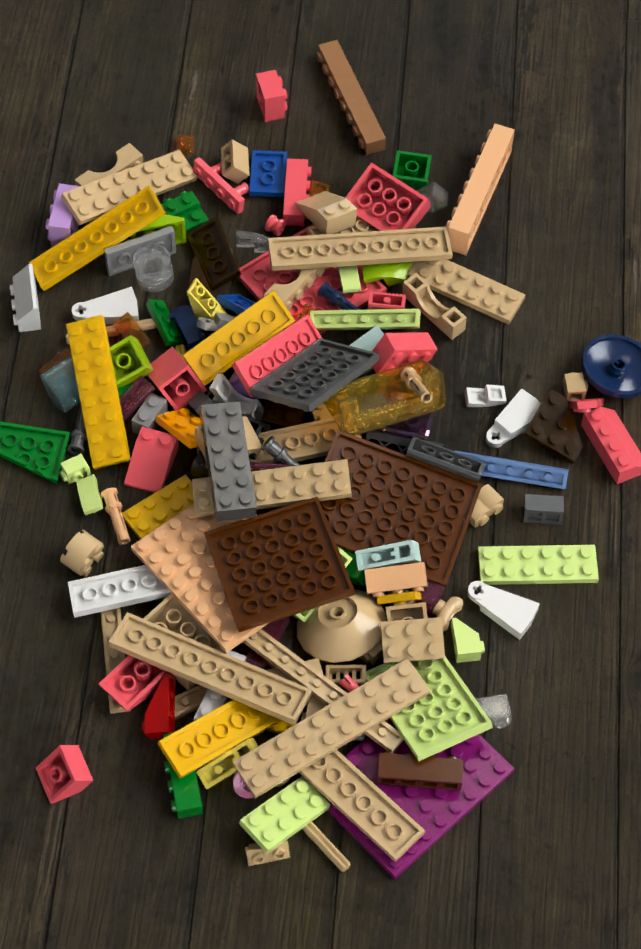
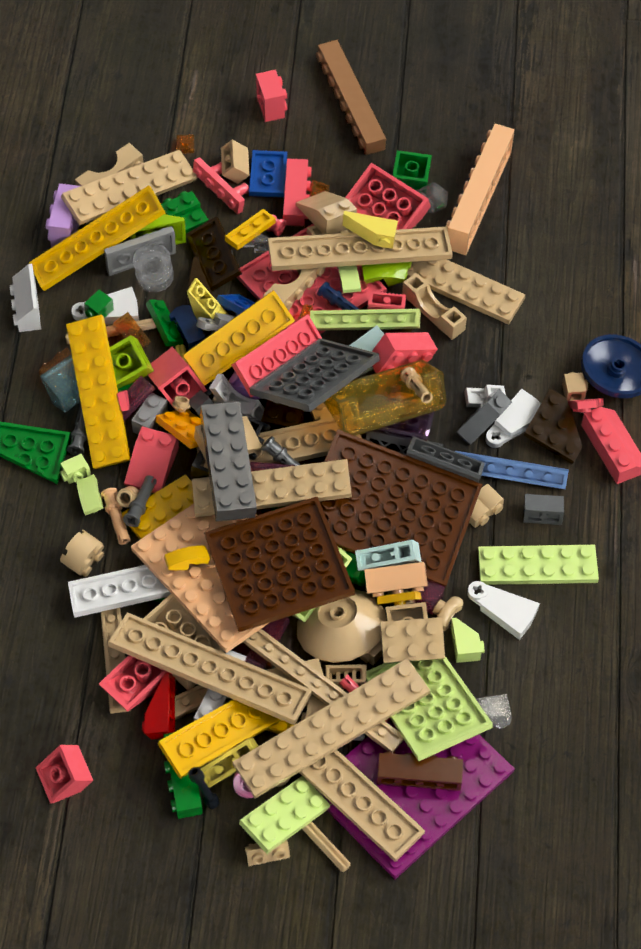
(98, 305): none -> green brick
(123, 400): none -> coral tile
(123, 495): none -> tan brick
(138, 507): none -> dark grey pin
(181, 403): none -> tan plate
(181, 558): none -> yellow slope
(197, 777): none -> black bar
(250, 229): none -> yellow plate
(373, 229): none -> light yellow slope
(484, 416): none -> dark grey slope

